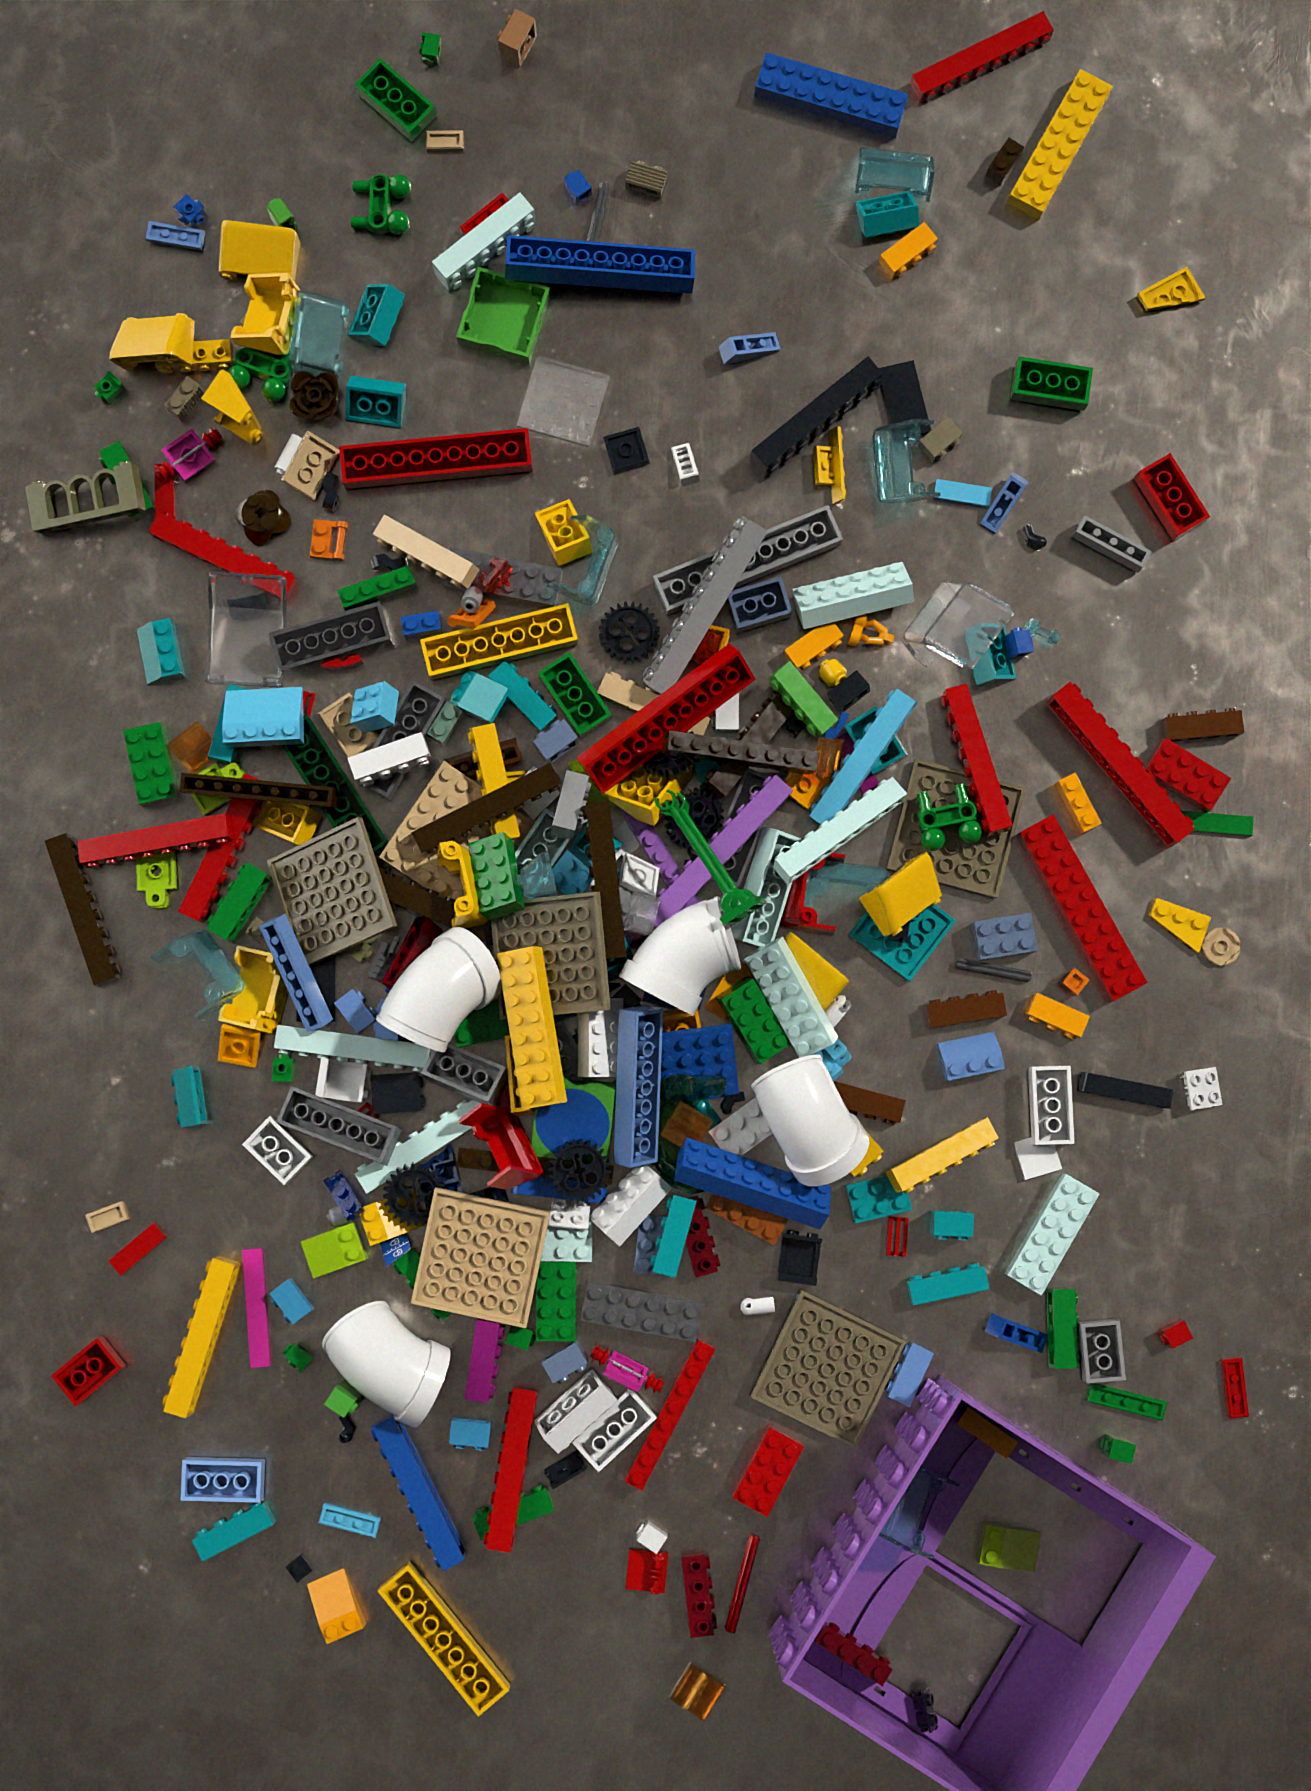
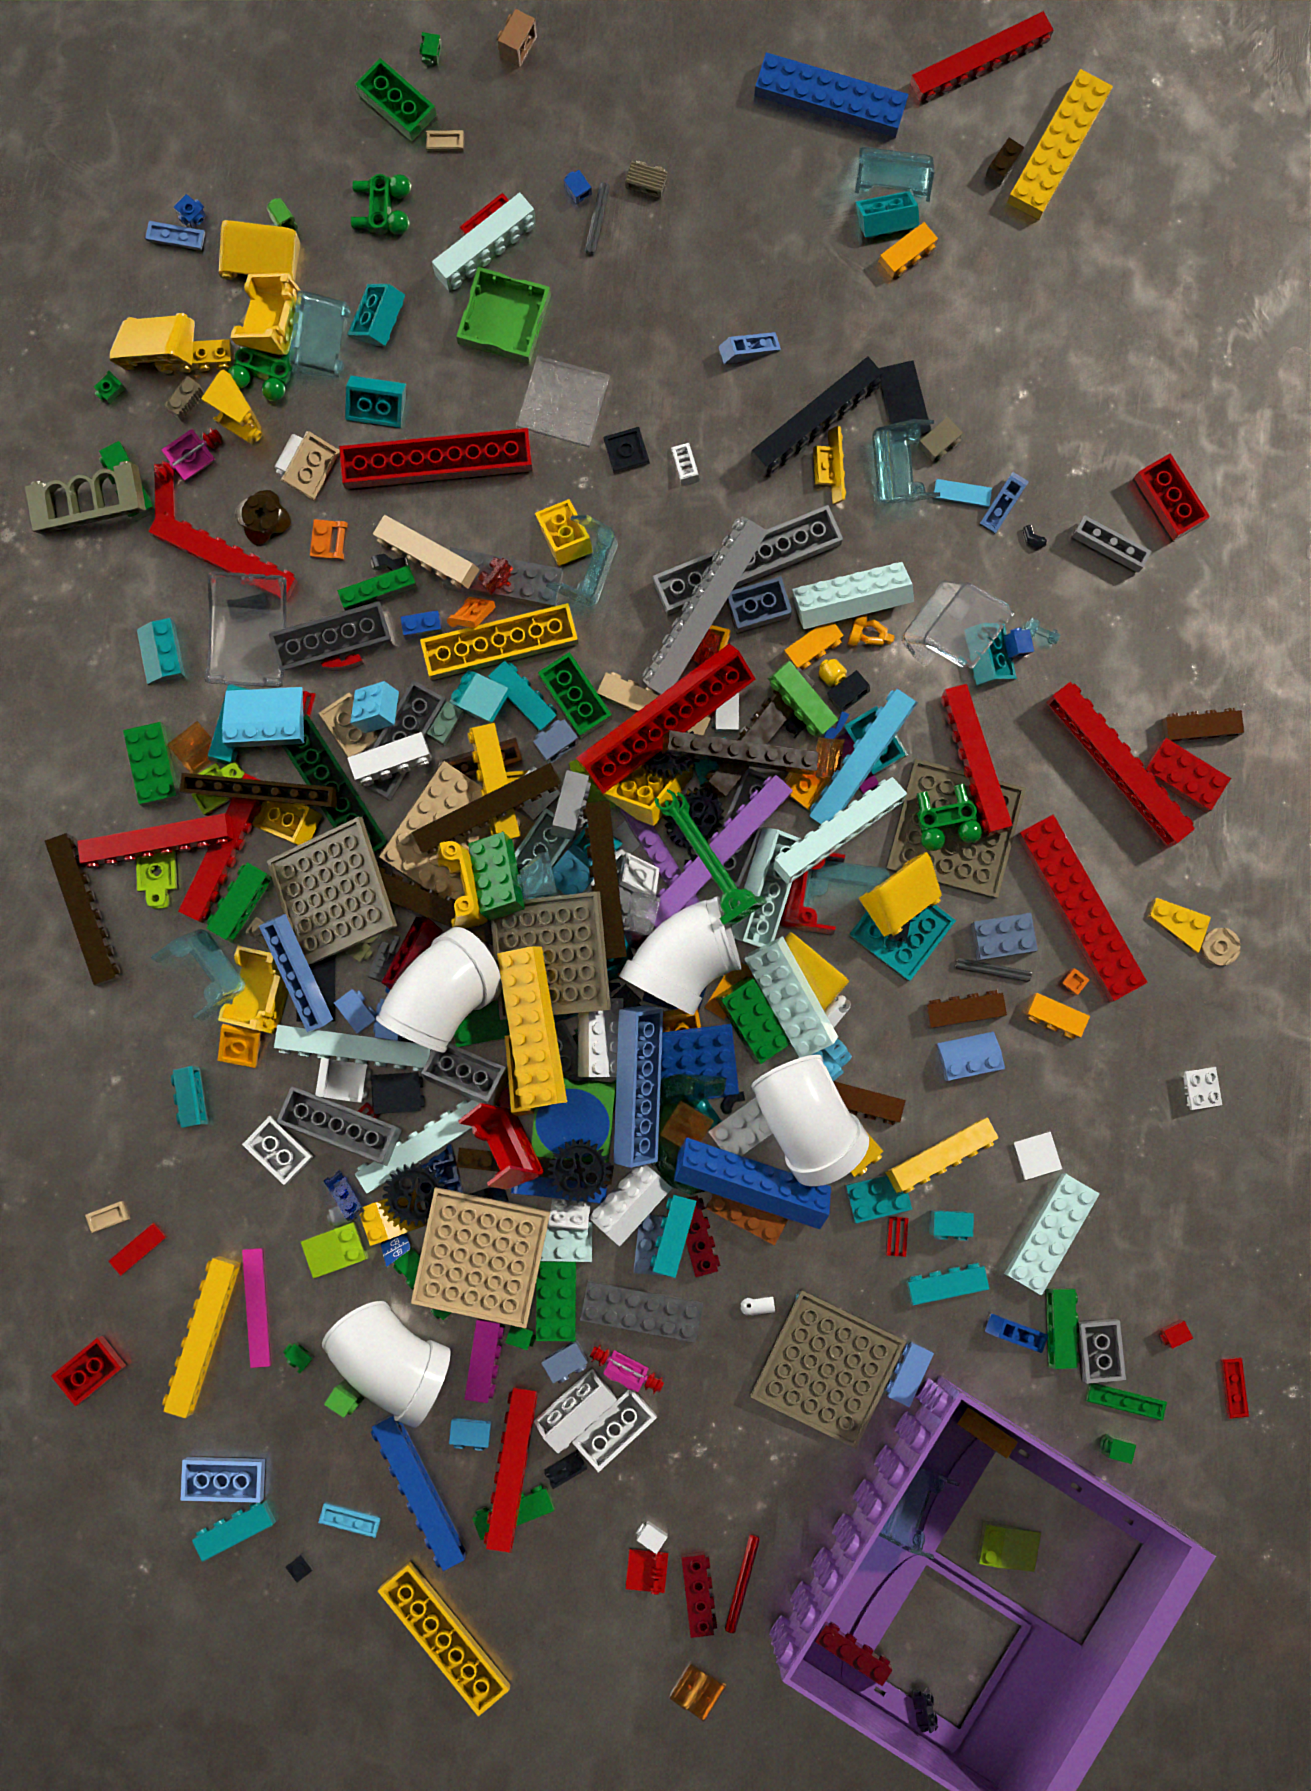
(288, 1074): green brick -> none
(291, 1301): dark azure brick -> none
(305, 385): dark brown brick -> none
(331, 498): black piece -> none
(336, 1606): light orange slope -> none
(348, 1429): black arm -> none
(471, 599): light grey brick -> none
(600, 264): blue brick -> none
(643, 622): black gear -> none
(669, 1414): red brick -> none
(767, 1470): red brick -> none
(799, 1258): black panel -> none
(1051, 383): green brick -> none
(1051, 1105): white brick -> none
(1077, 803): light orange brick -> none
(1125, 1090): black beam -> none
(1172, 291): yellow wing -> none
(1221, 823): green tile -> none

